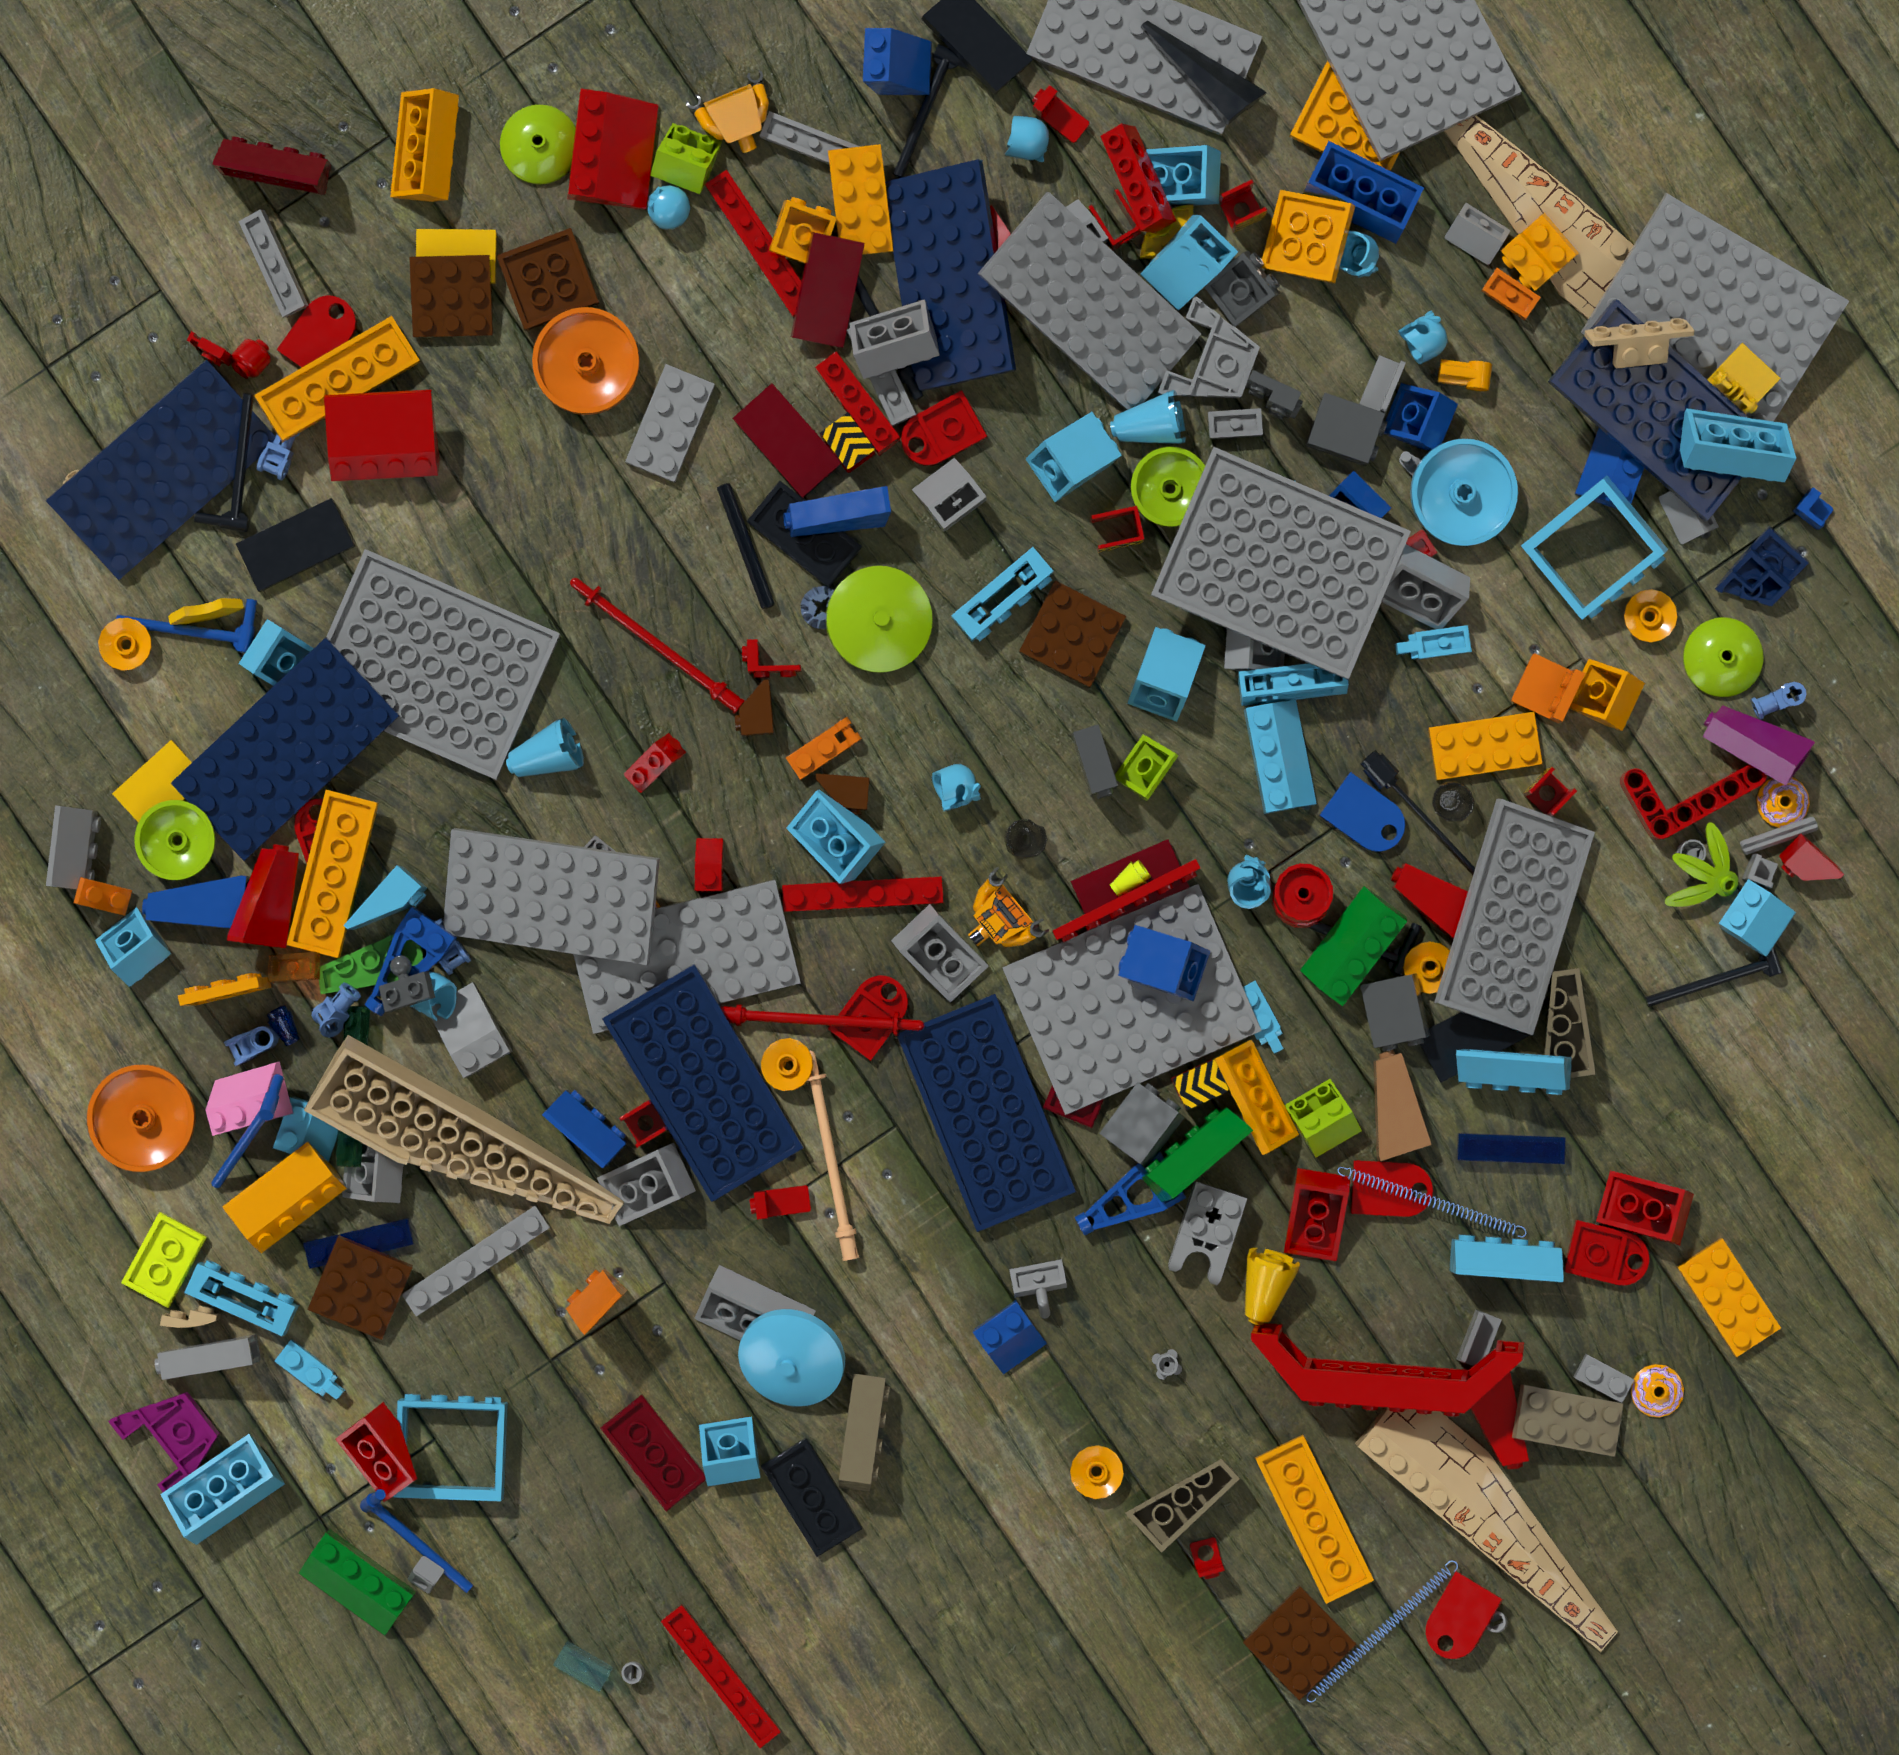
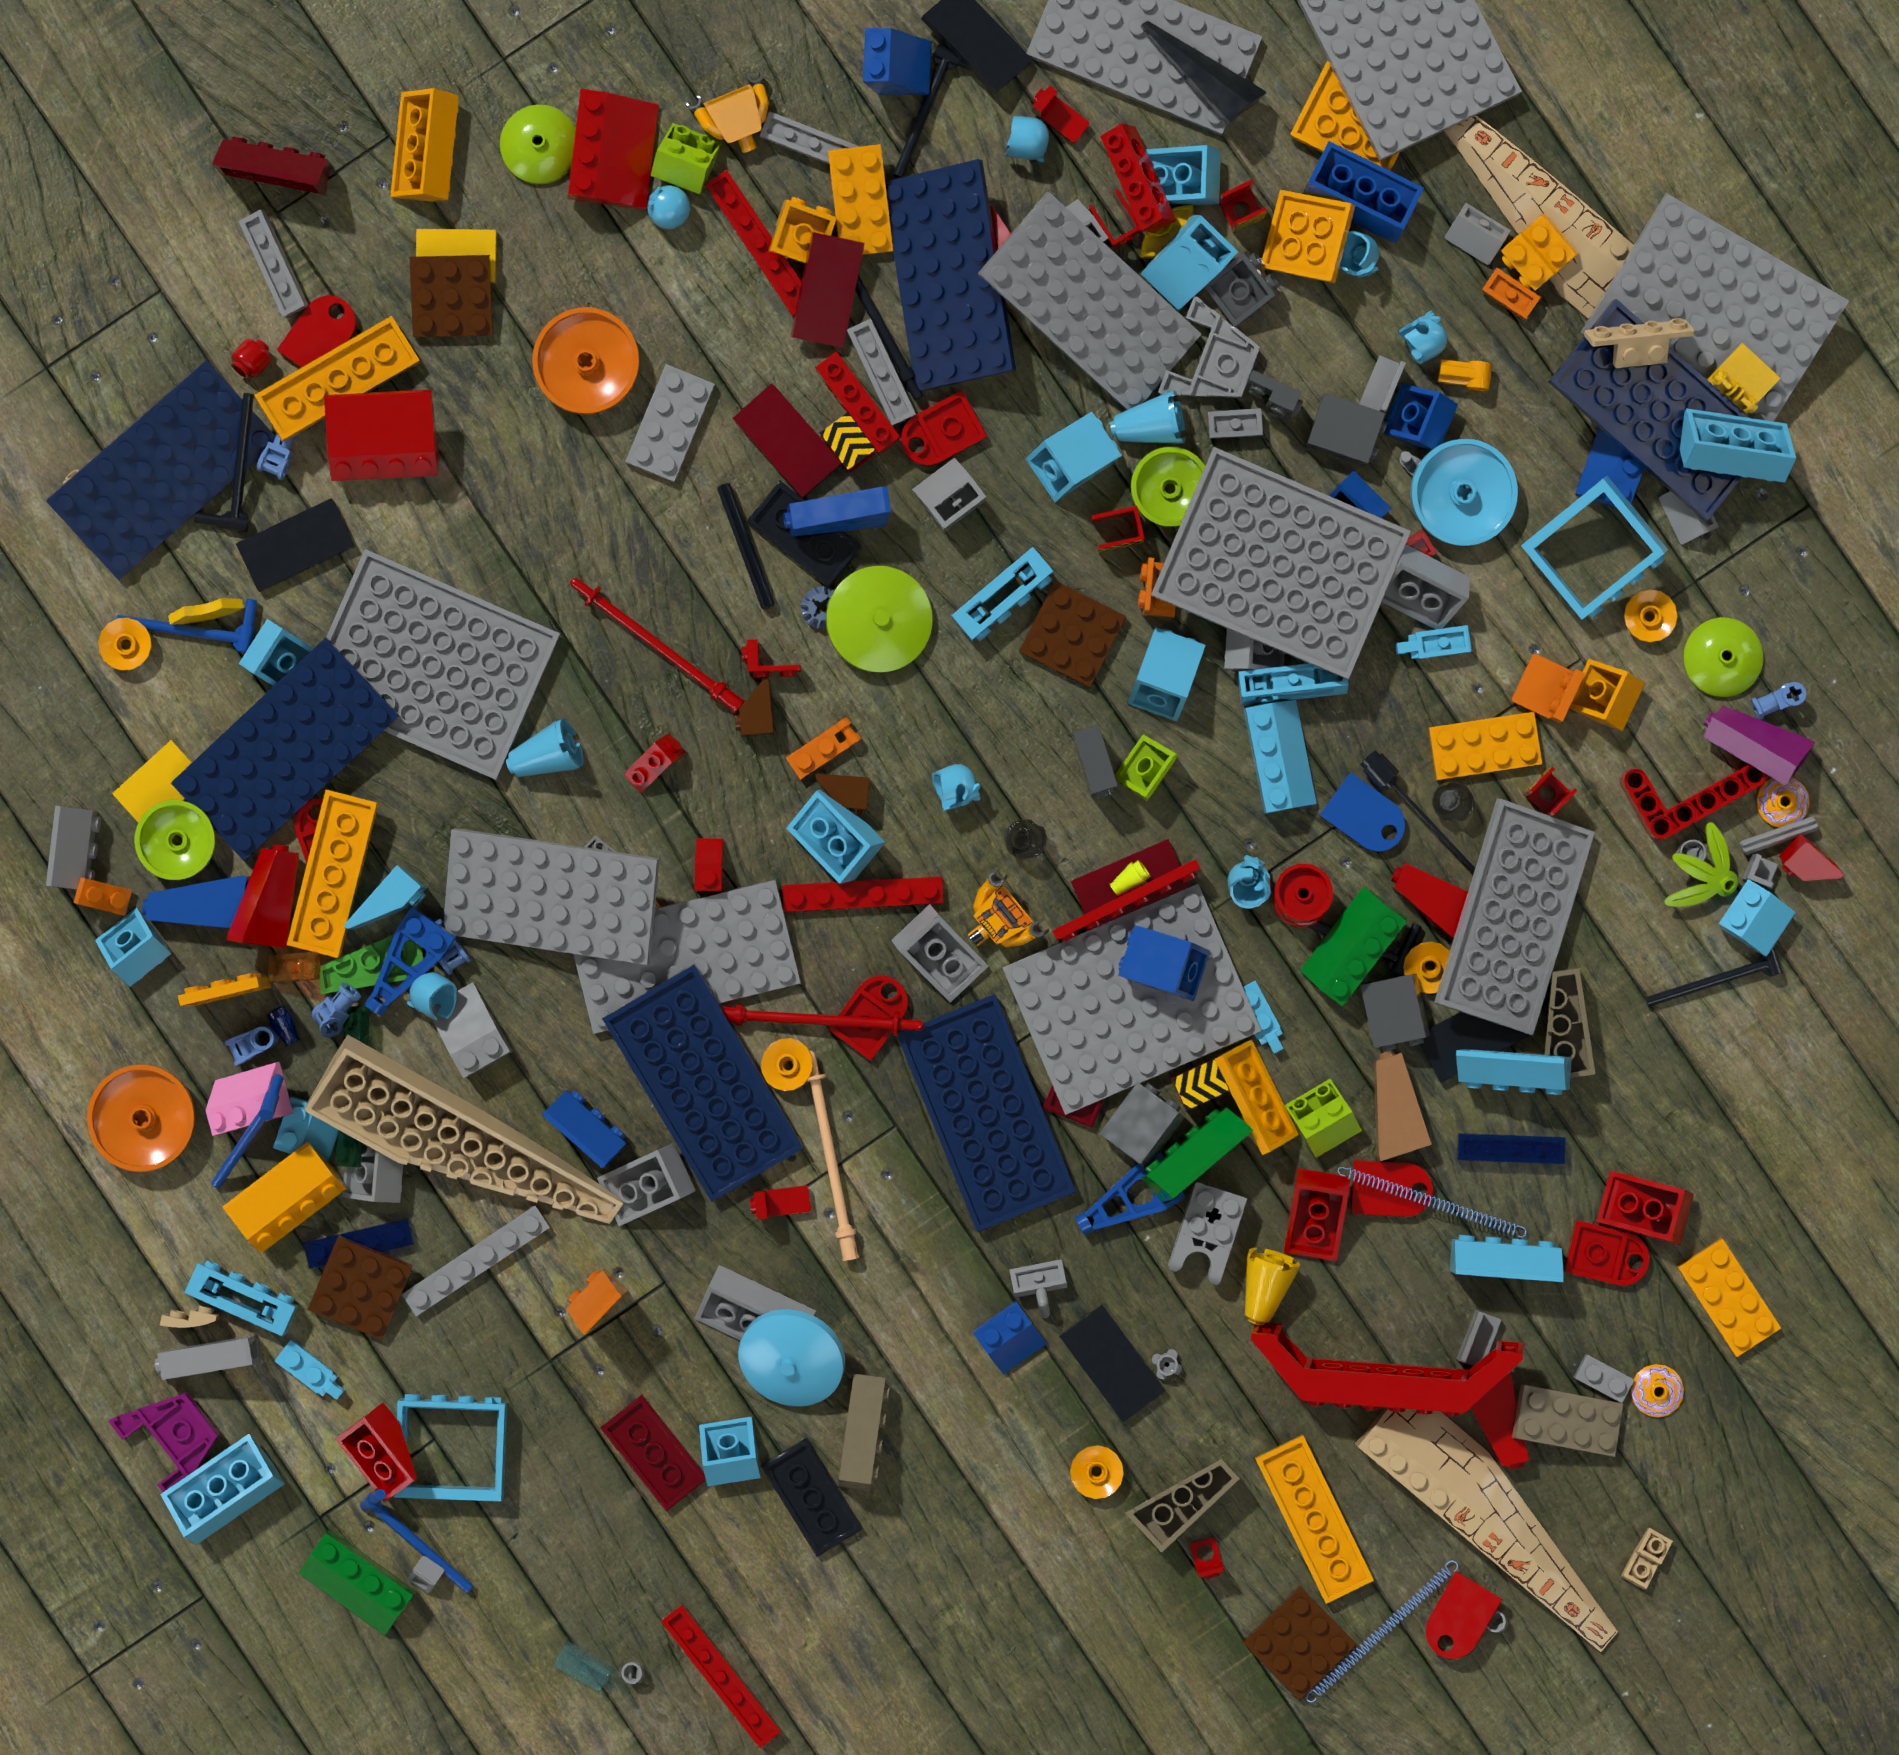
(164, 1259): neon yellow tile -> none
(211, 351): red plate -> none
(407, 989): dark grey plate -> none
(547, 278): reddish brown plate -> none
(631, 1120): red piece -> none
(893, 339): light grey slope -> none
(1112, 1363): none -> black tile
(1151, 605): none -> orange bracket
(1646, 1558): none -> tan slope
(1764, 569): dark blue slope -> none
(1813, 509): blue panel -> none

